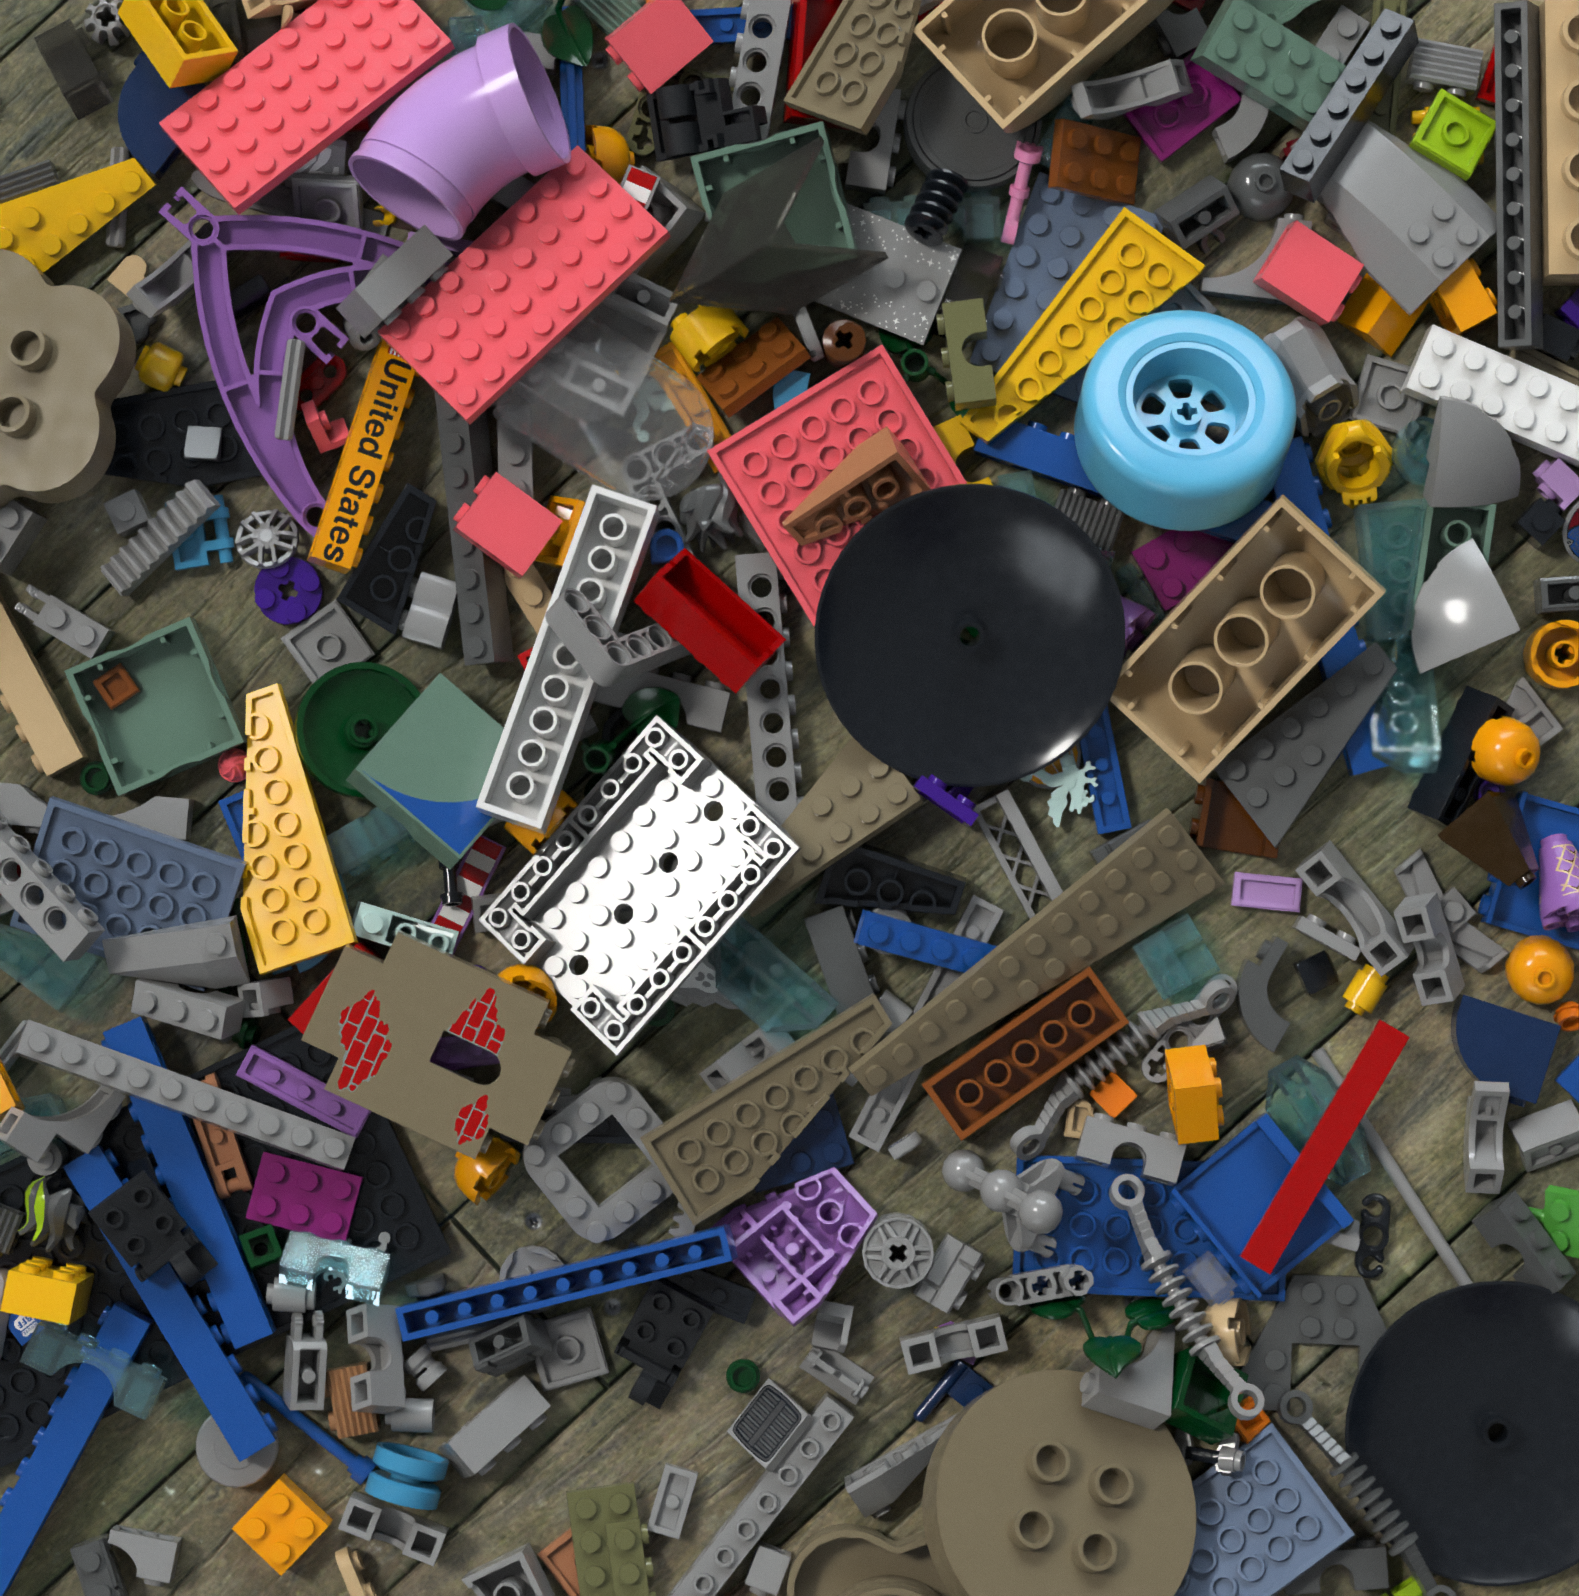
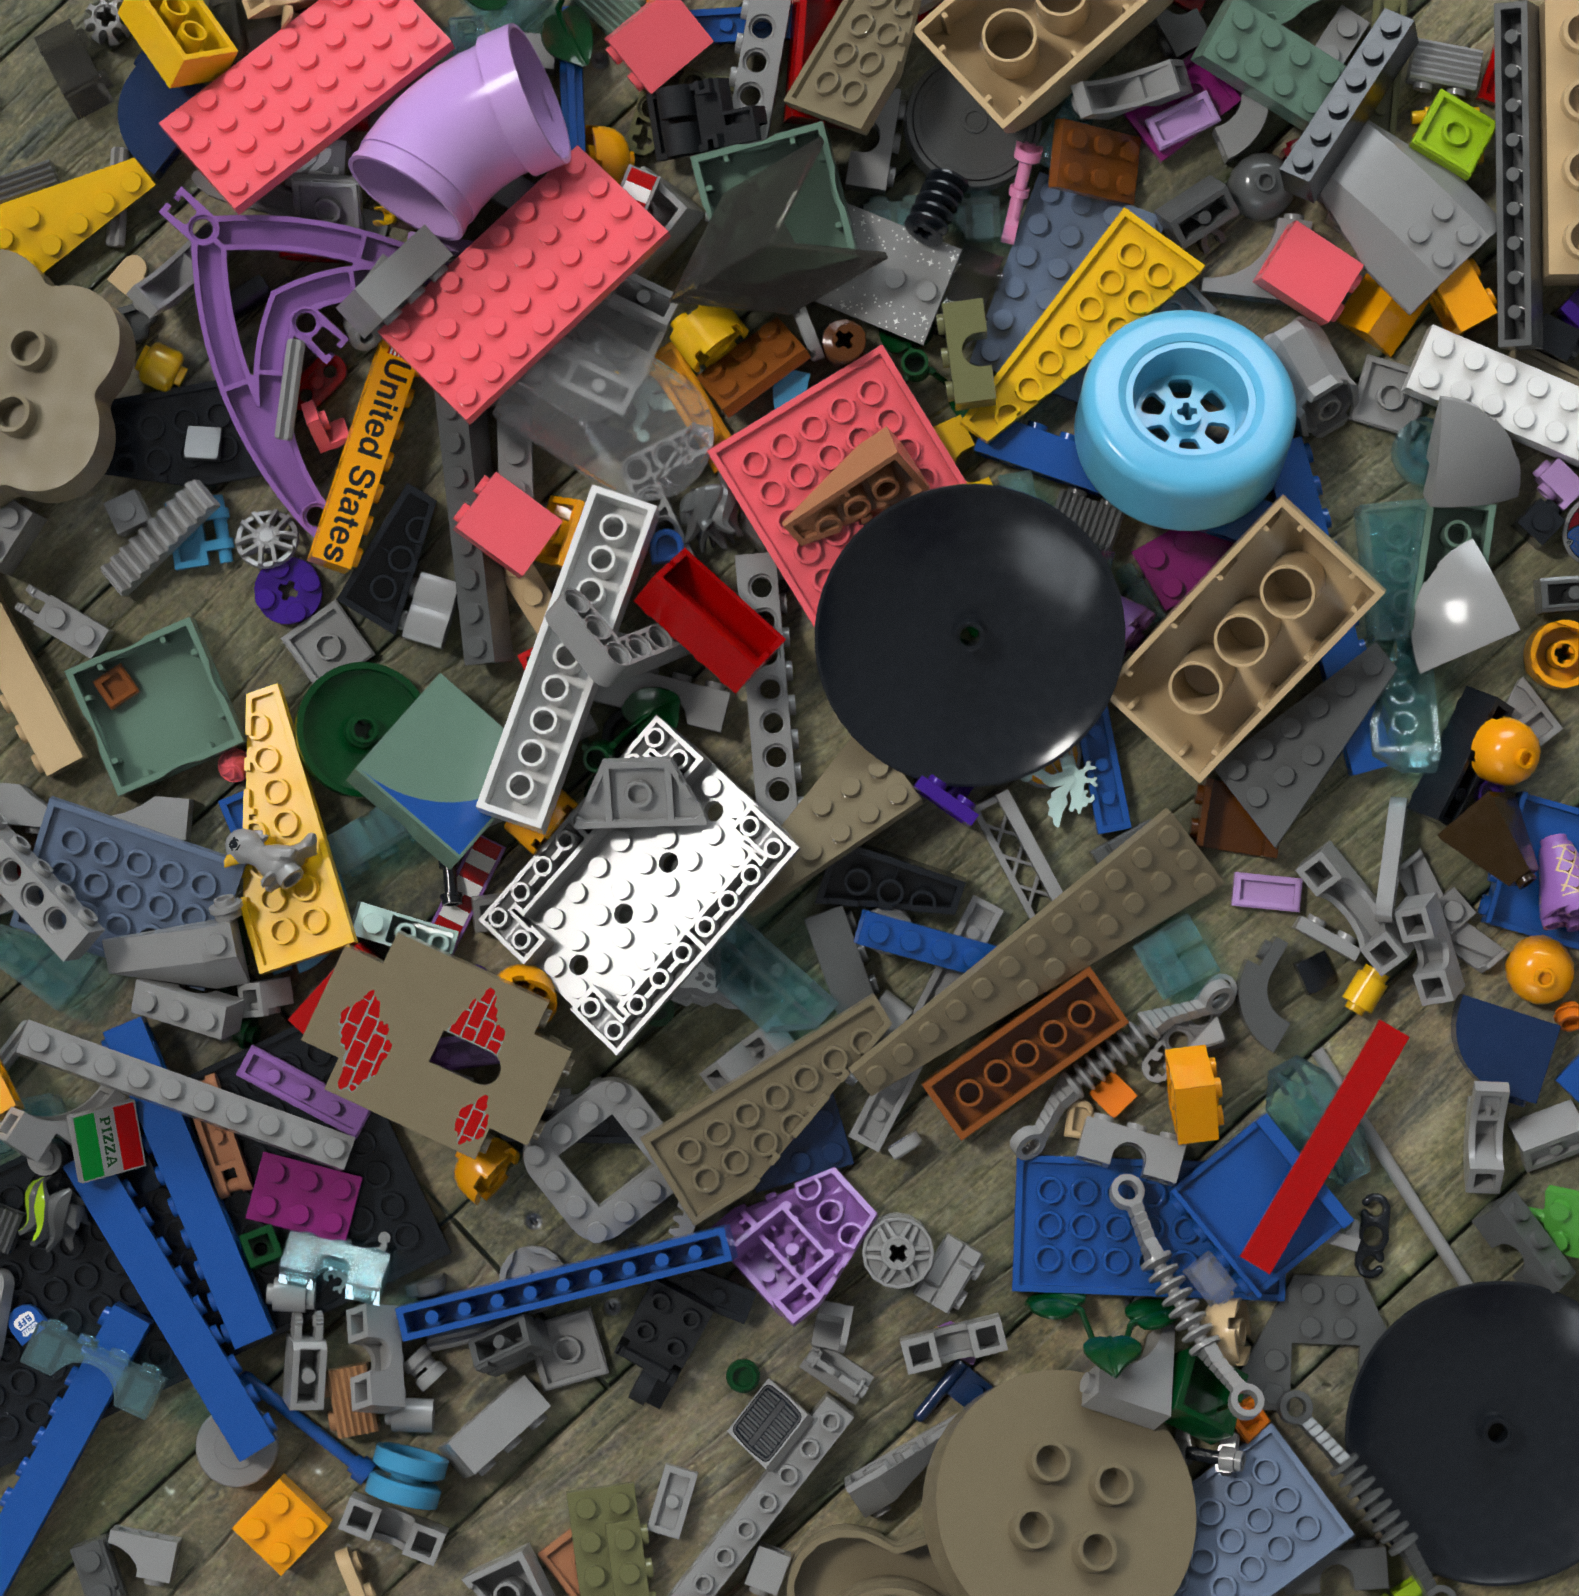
(47, 1290): yellow brick -> none
(95, 778): dark green plate -> none
(106, 1140): none -> tile
(148, 1231): black plate -> none
(226, 908): none -> light grey plate
(275, 862): none -> light grey animal
(639, 795): none -> light grey wing
(1020, 1290): light grey beam -> none
(1024, 1199): light grey connector -> none
(1182, 121): none -> lavender tile
(1354, 461): yellow helmet -> none
(1391, 859): none -> light grey beam

